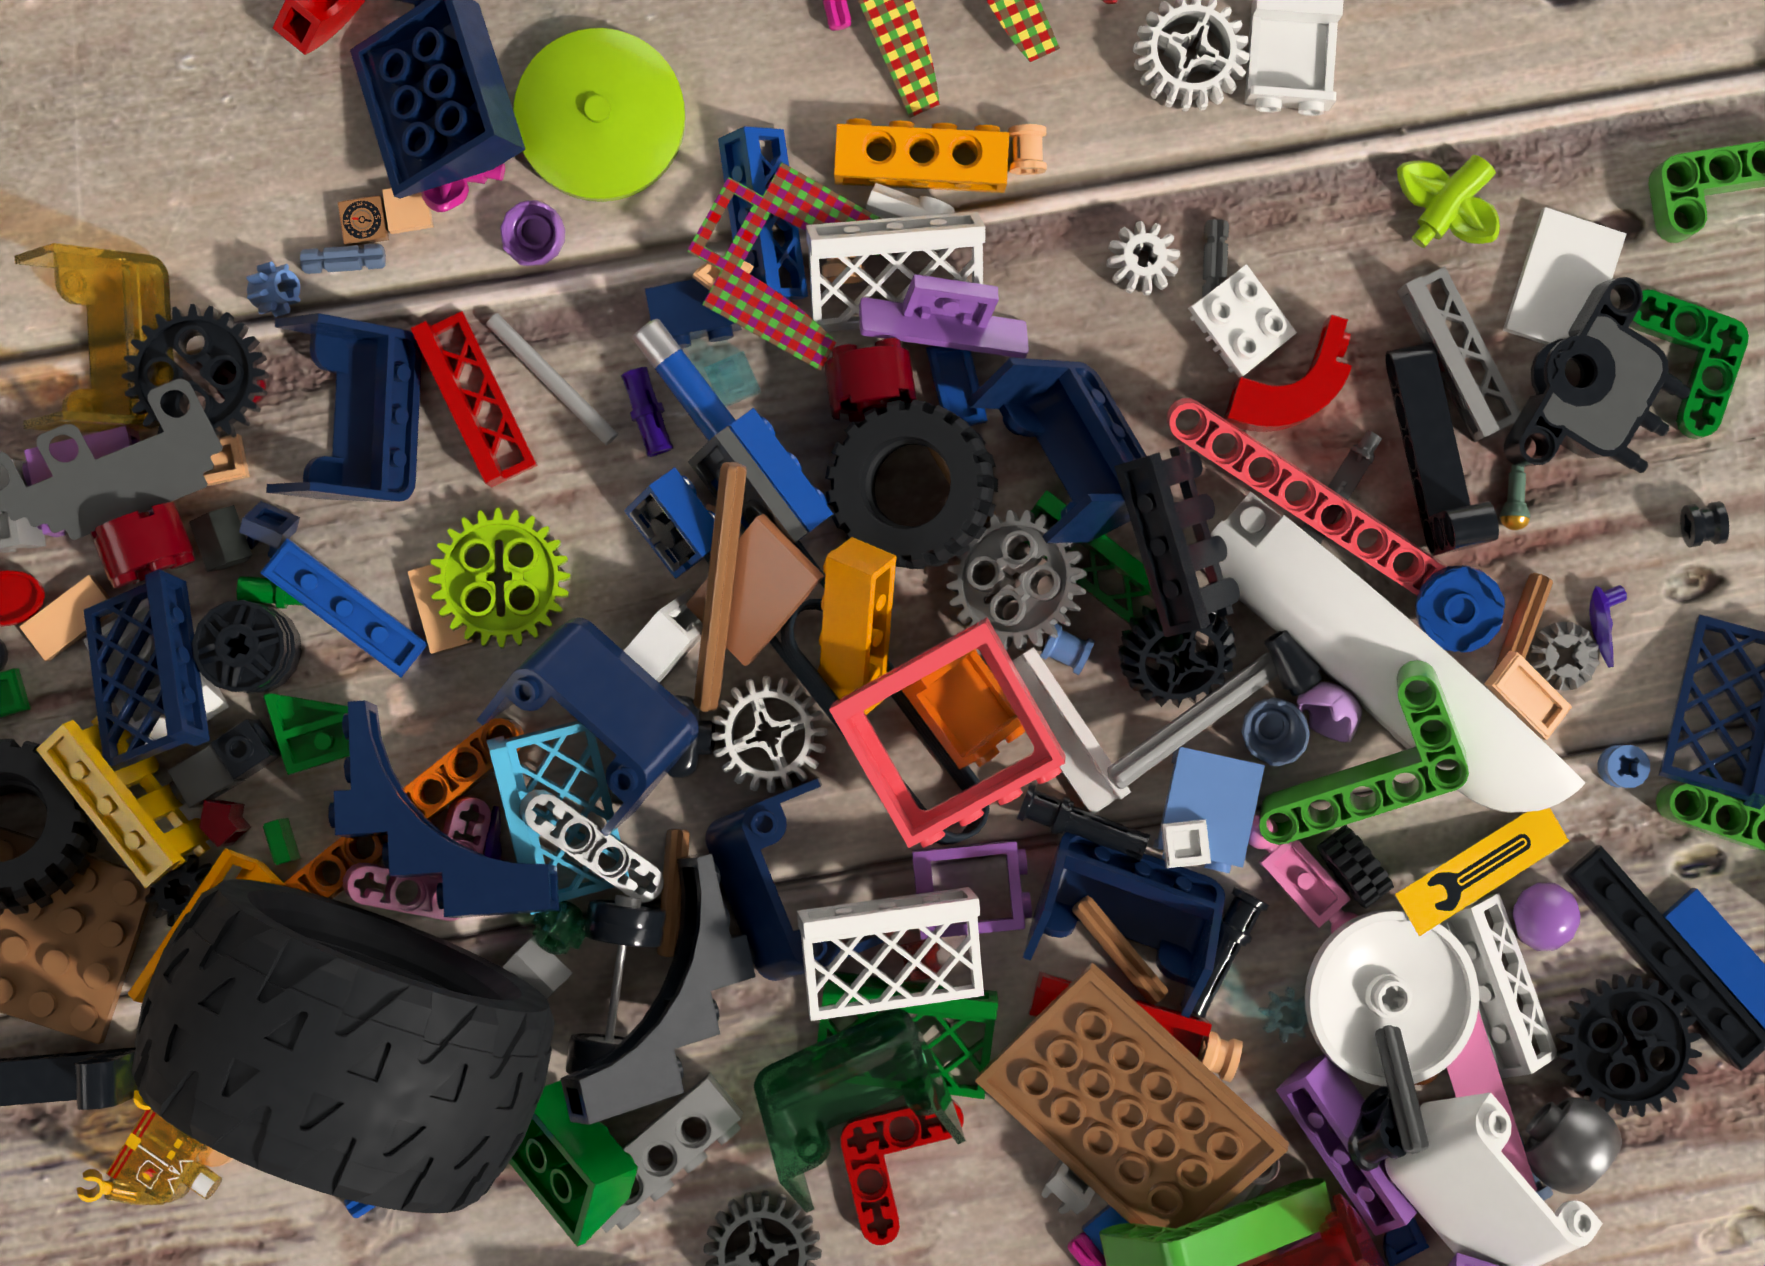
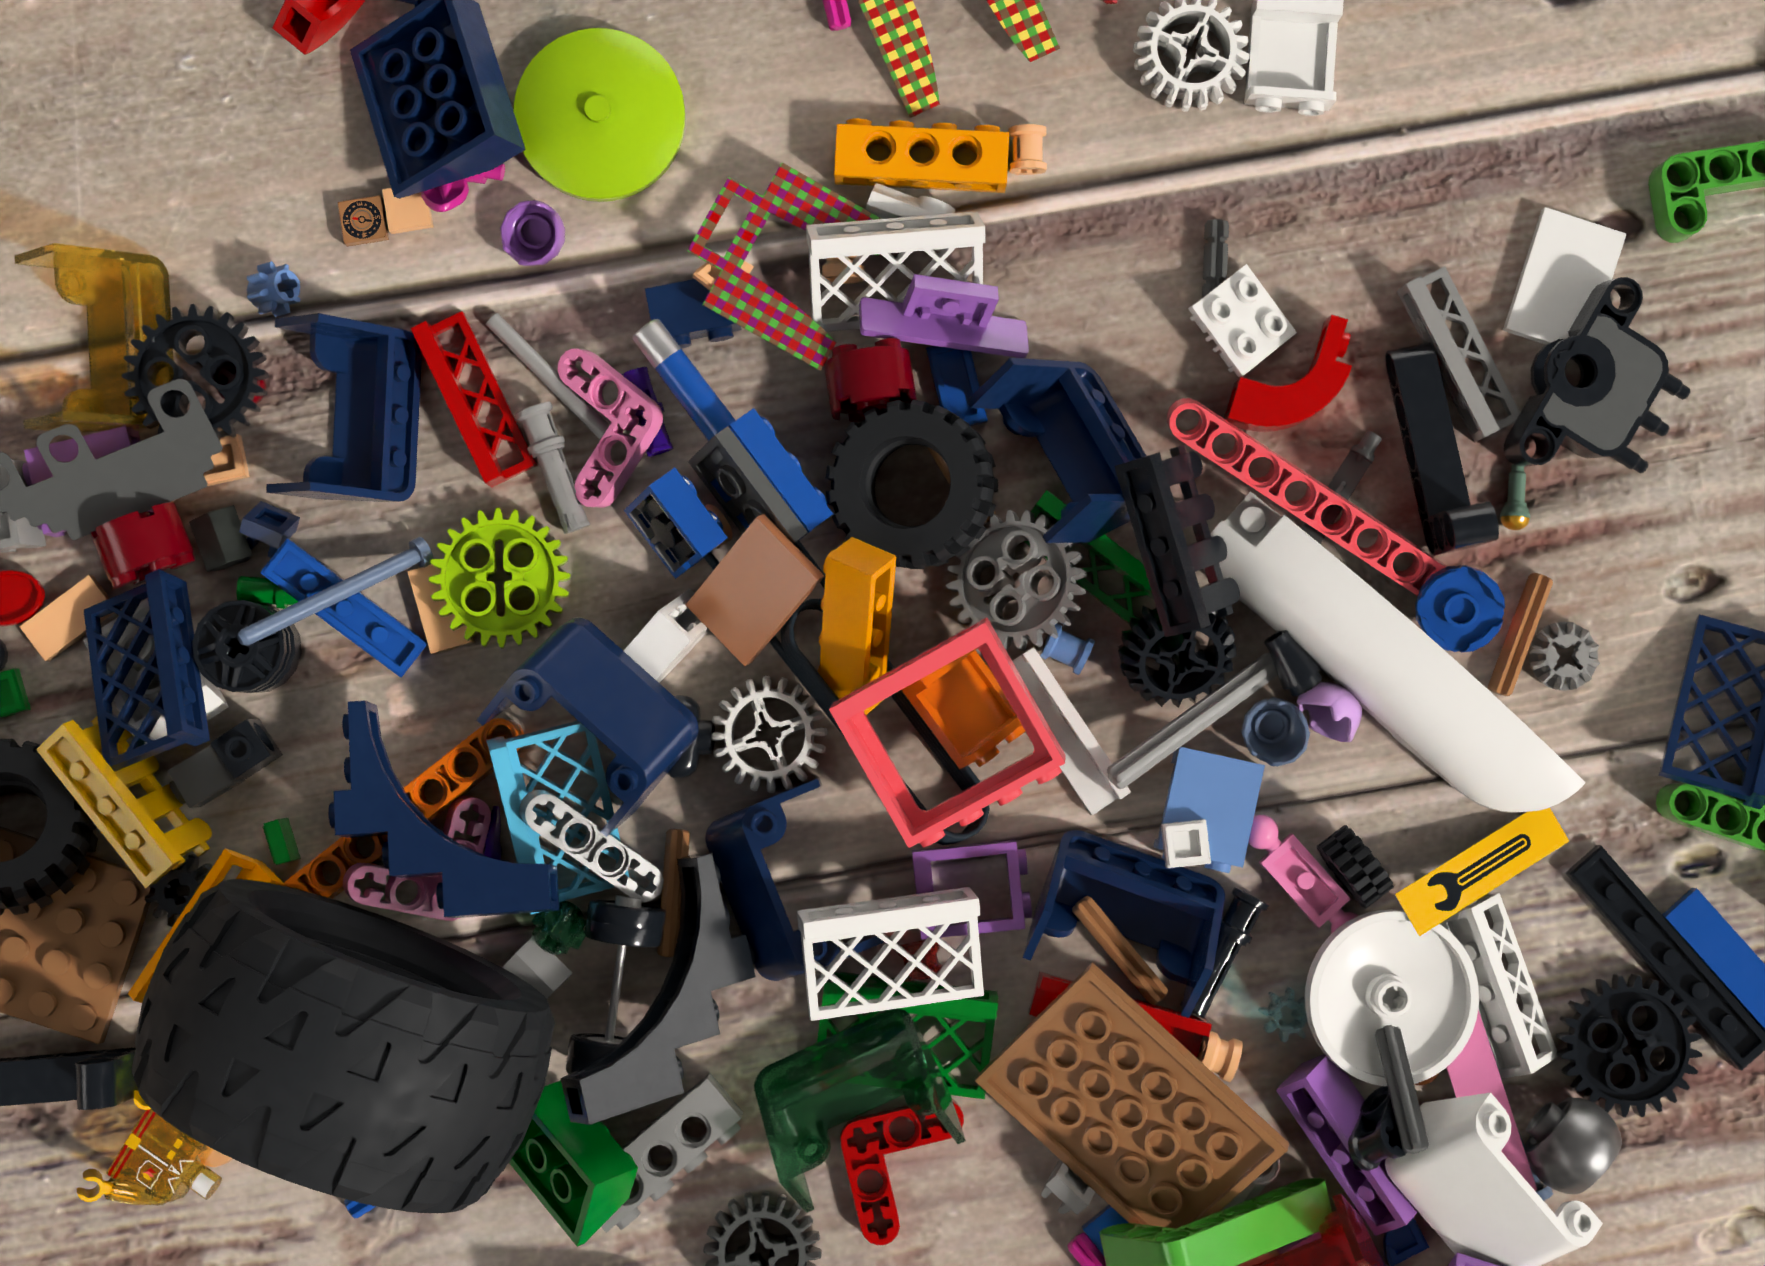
(223, 822): dark red piece -> none
(307, 731): green wing -> none
(342, 258): sand blue axle -> none
(417, 554): none -> sand blue bar
(547, 448): none -> light grey pin
(622, 418): none -> bright pink beam
(720, 585): medium nougat axle -> none
(732, 379): clear light blue tile -> none
(745, 164): blue fence -> none
(1063, 816): black pin -> none
(1157, 254): white gear -> none
(1379, 773): bright green beam -> none
(1450, 200): lime plant -> none
(1528, 695): light nougat tile -> none
(1546, 916): medium lavender hair -> none
(1601, 618): dark purple bar -> none
(1614, 766): medium blue wheel -> none
(1704, 342): green beam -> none
(1704, 524): black wheel -> none

